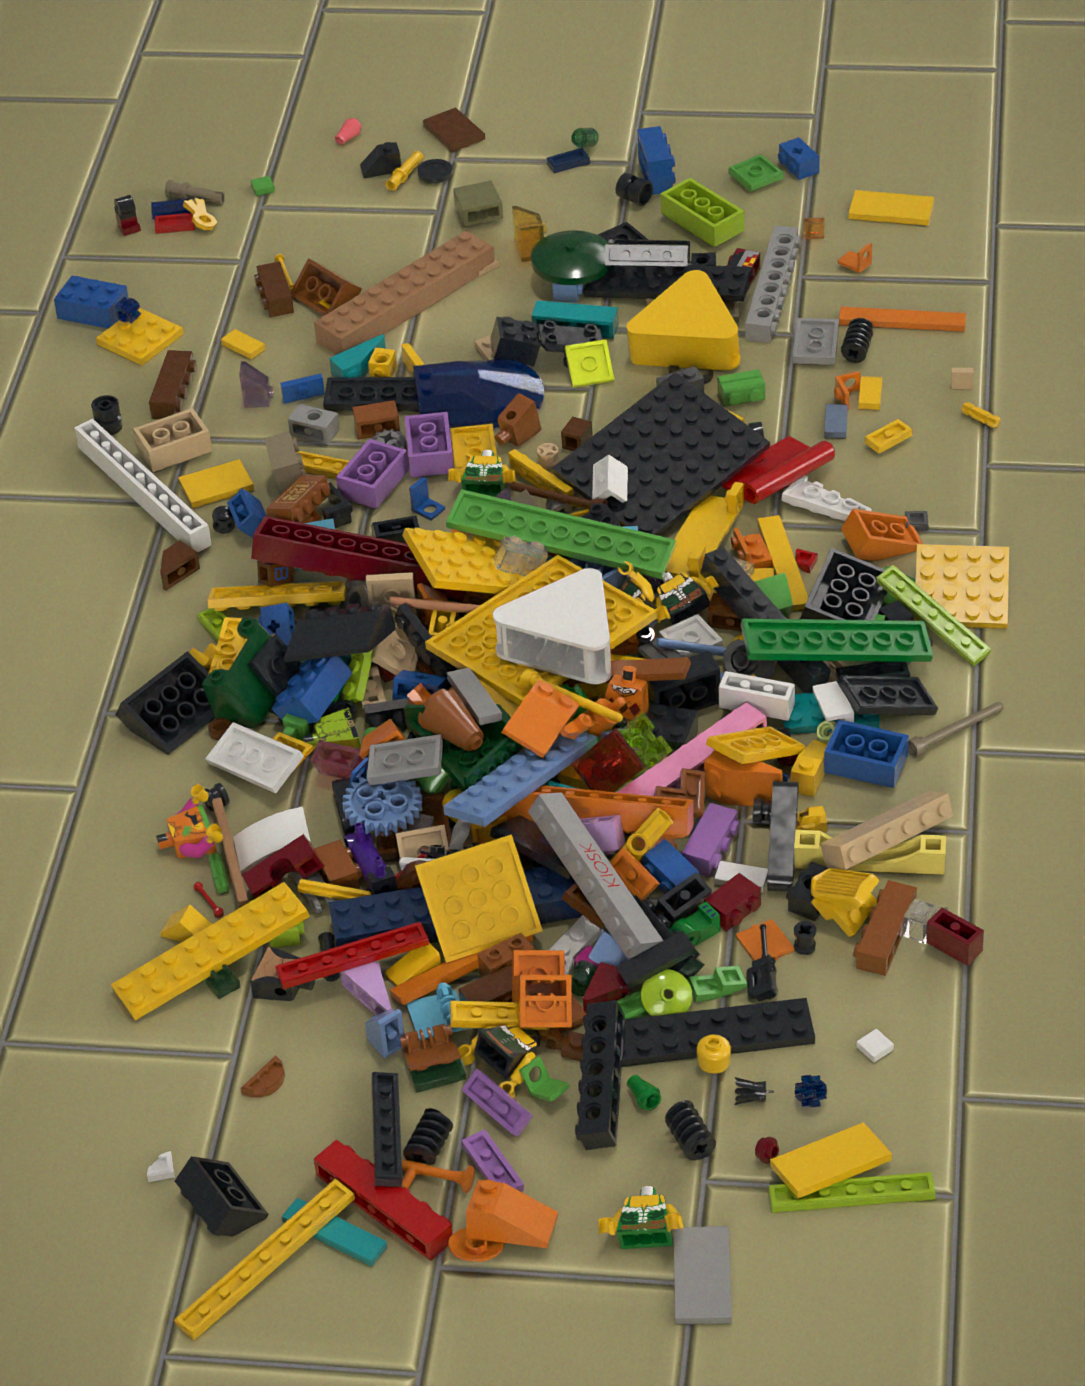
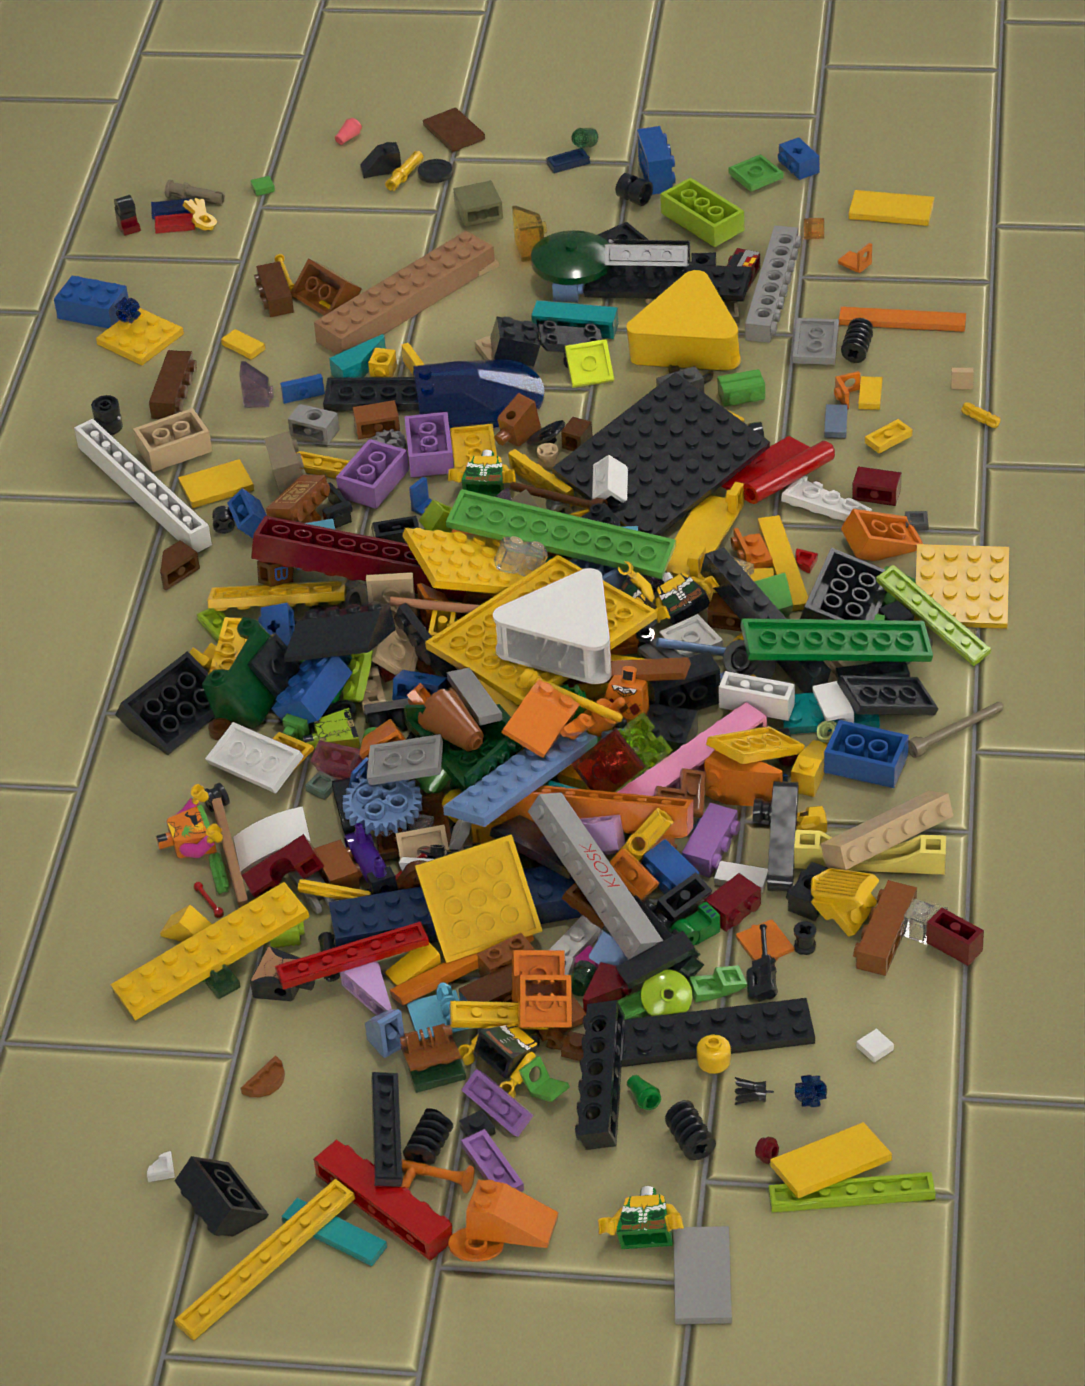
(320, 785): none -> sand green tile
(435, 516): none -> lime slope
(475, 1123): none -> black plate
(546, 434): none -> black dish
(876, 486): none -> dark red brick

